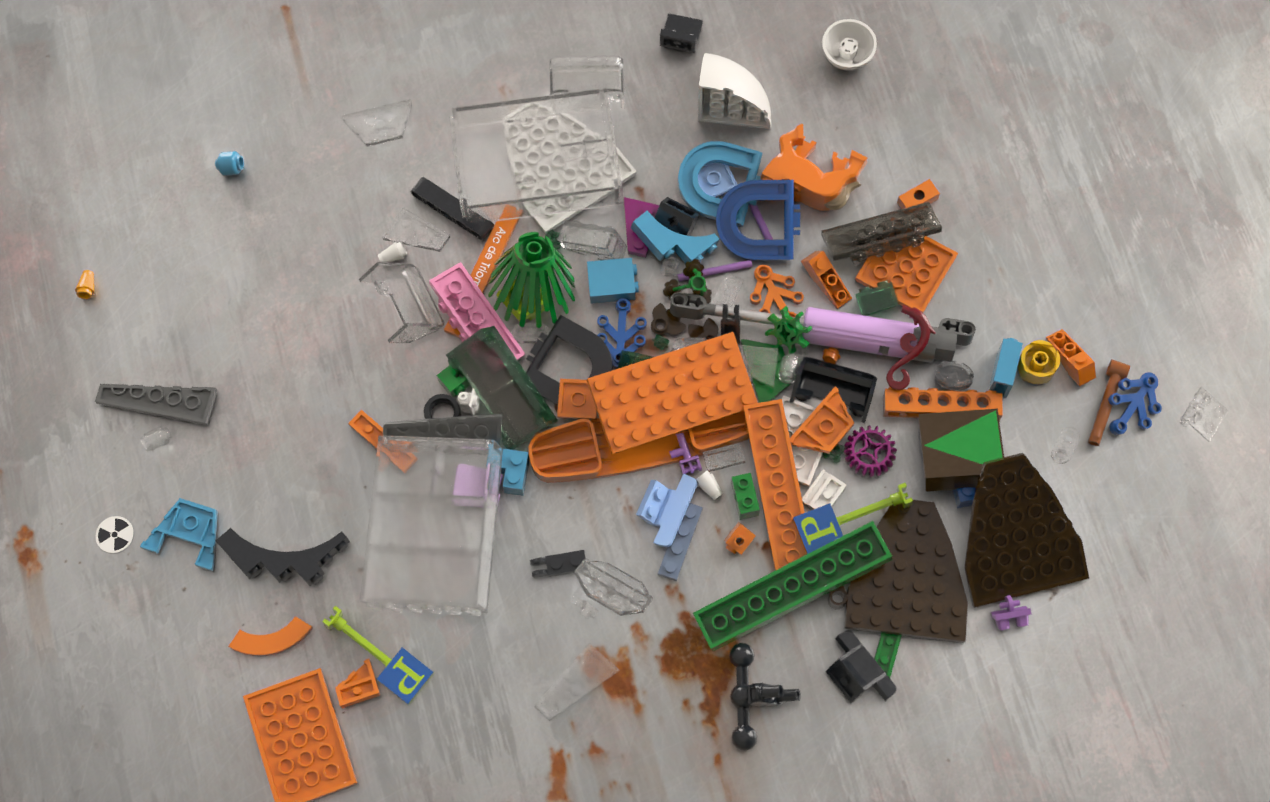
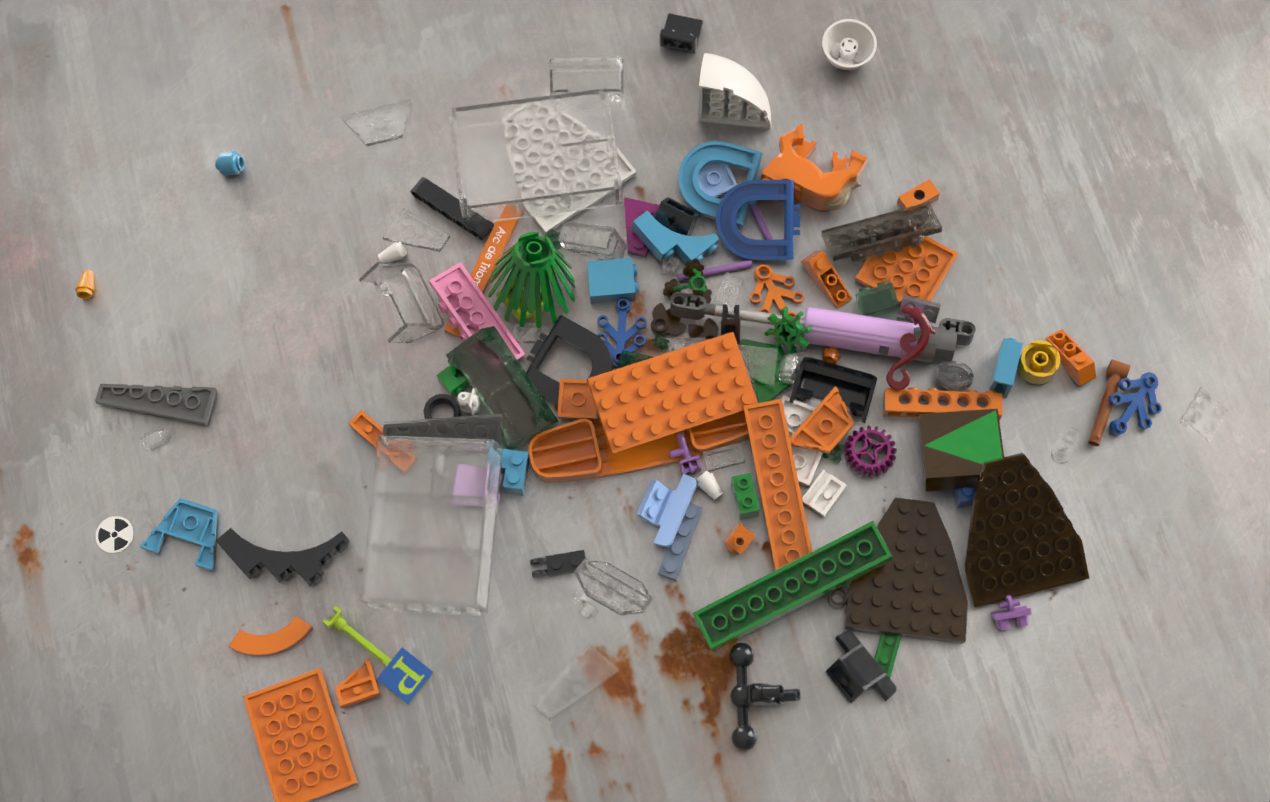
(822, 526): piece -> none
(929, 308): none -> flat silver plate

